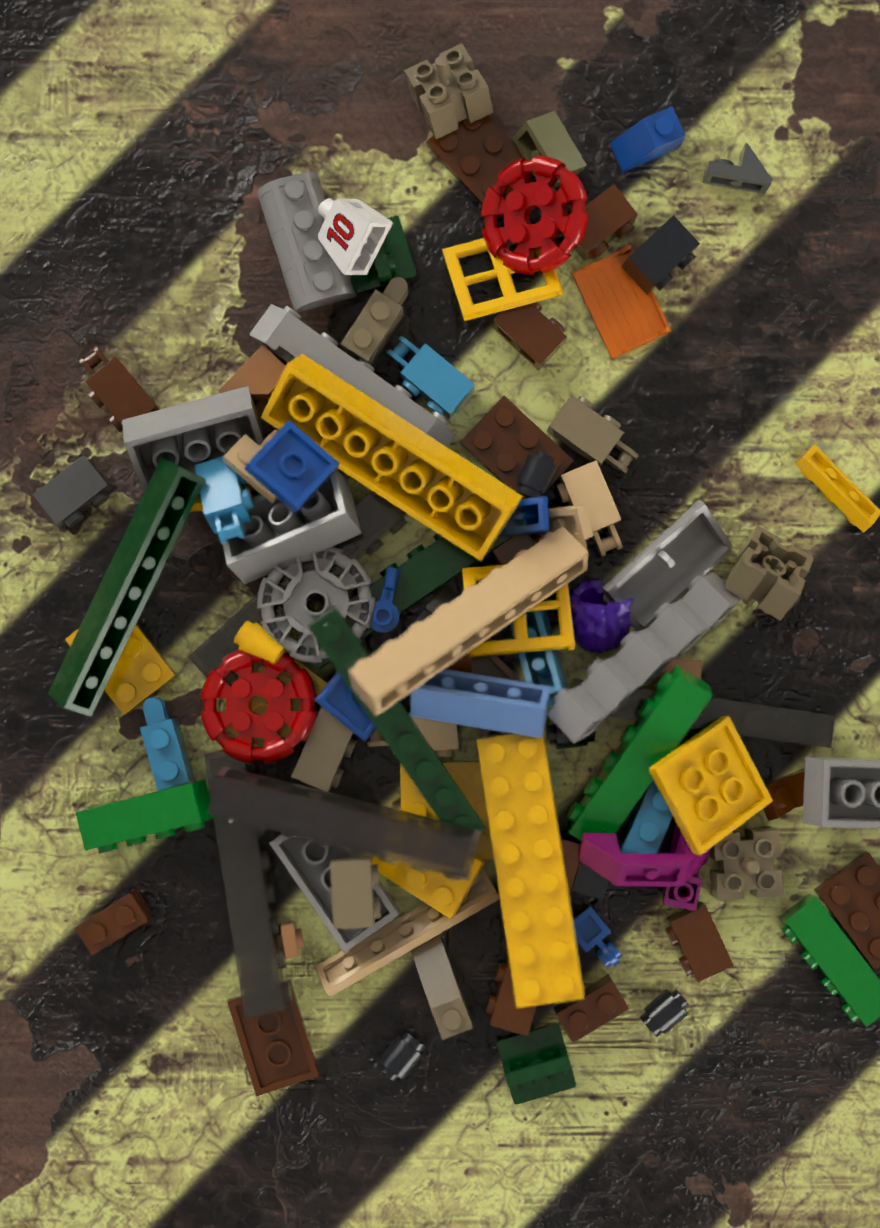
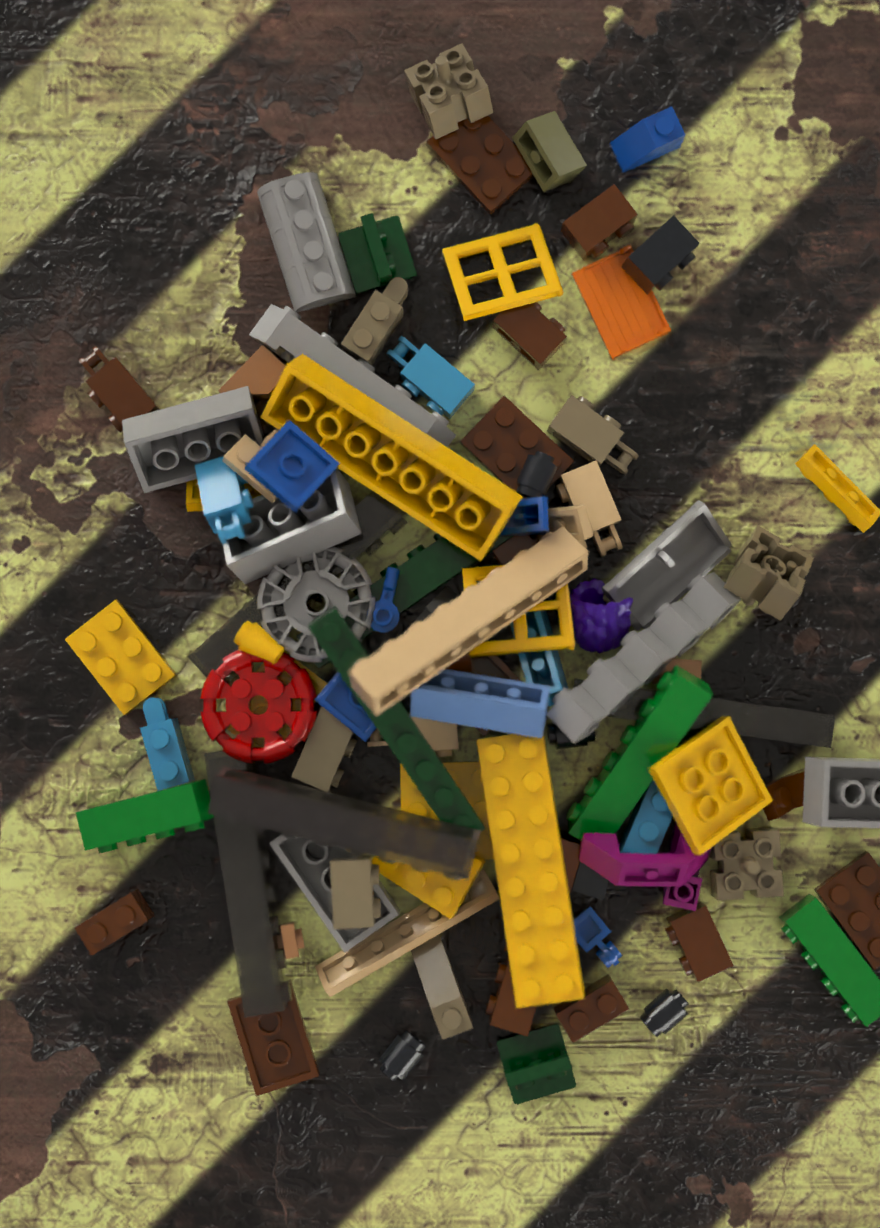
(74, 492): dark grey brick -> none
(126, 587): dark green brick -> none
(352, 234): white torso -> none
(517, 210): red plate -> none
(747, 176): dark grey slope -> none

